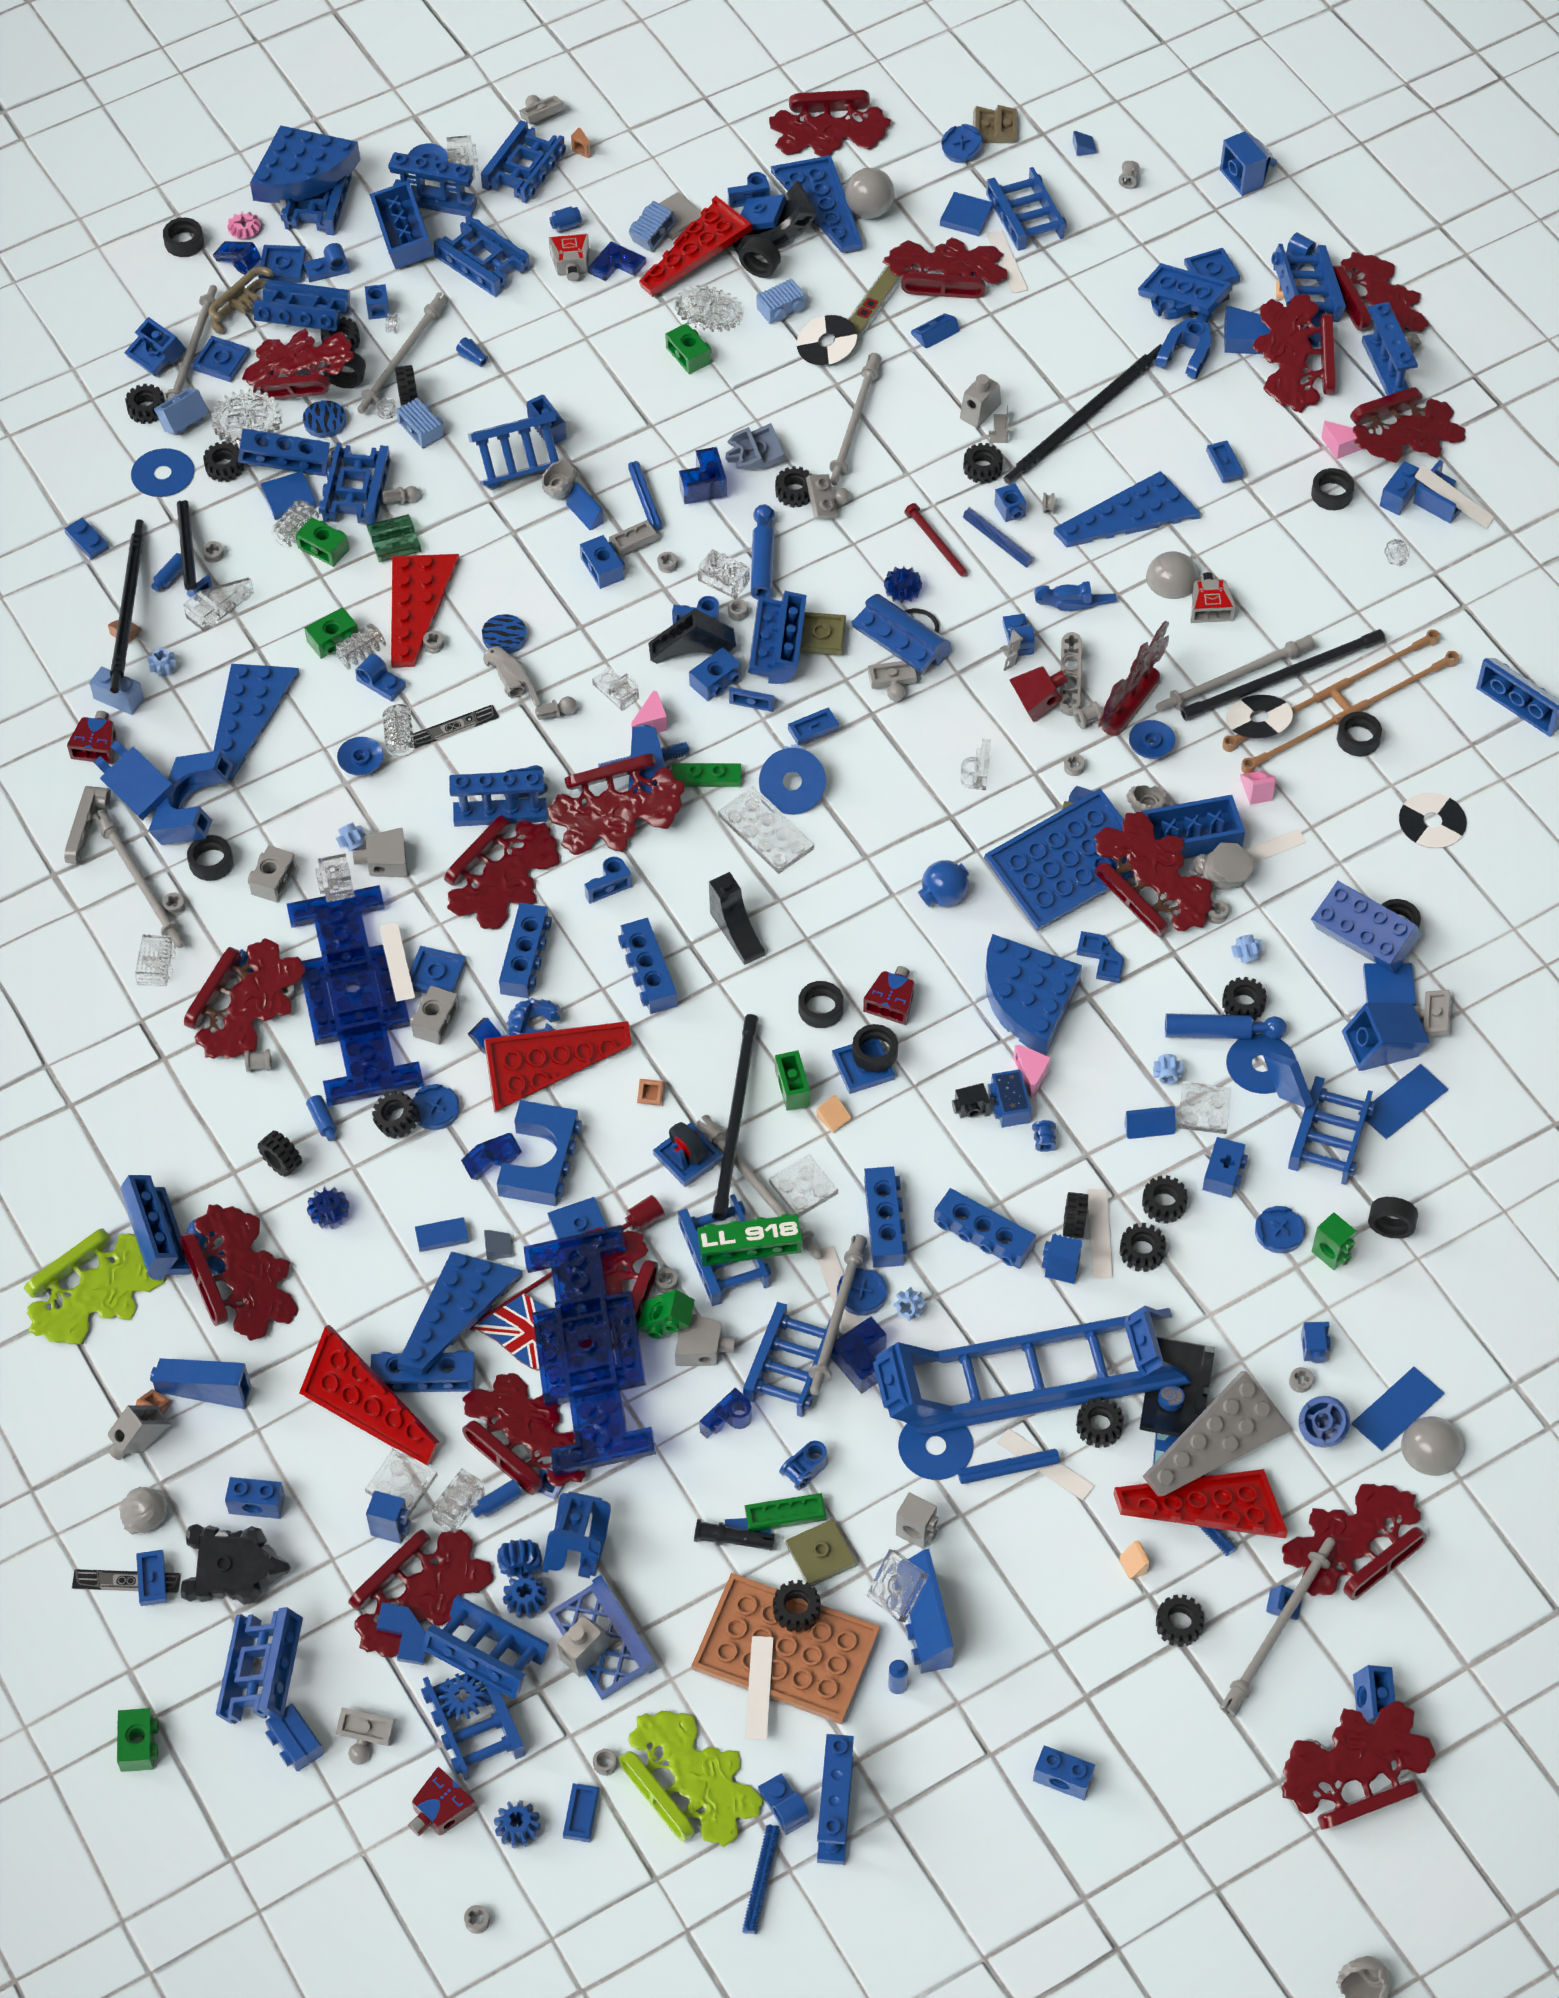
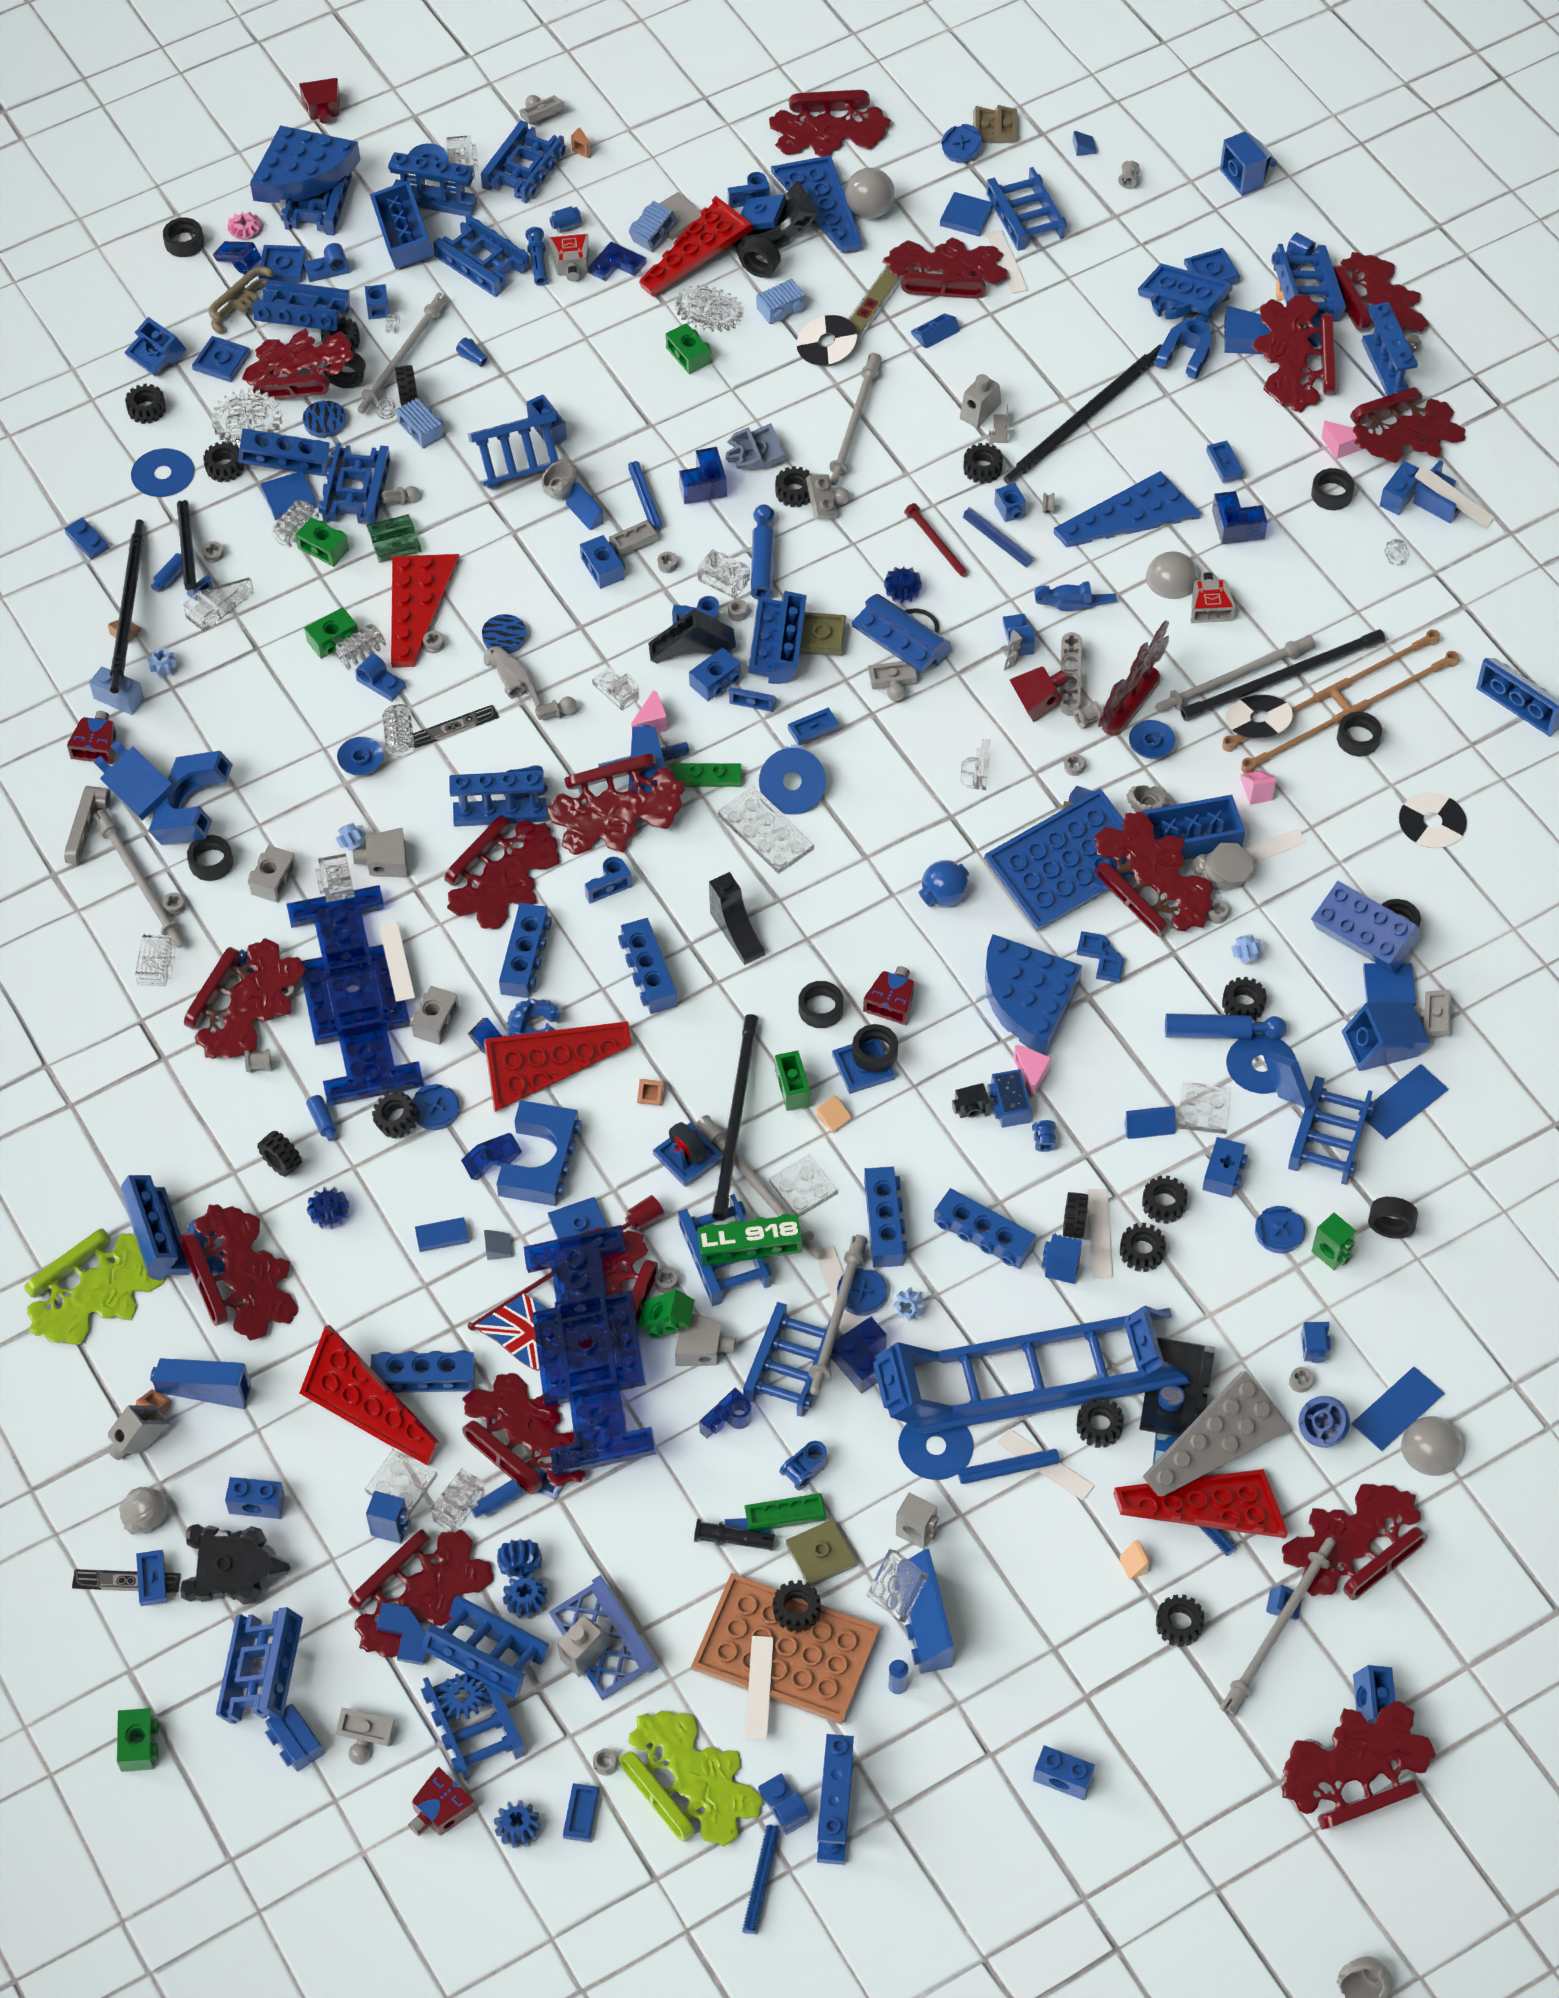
(181, 411): medium blue brick -> none
(205, 301): light grey bar -> none
(248, 706): blue wing -> none
(321, 99): none -> dark red torso
(436, 969): blue tile -> none
(455, 1304): blue wing -> none
(476, 1928): light grey bush -> none
(536, 249): none -> blue pin
(569, 1533): blue animal -> none
(1167, 1069): light blue gear -> none
(1237, 523): none -> clear blue brick

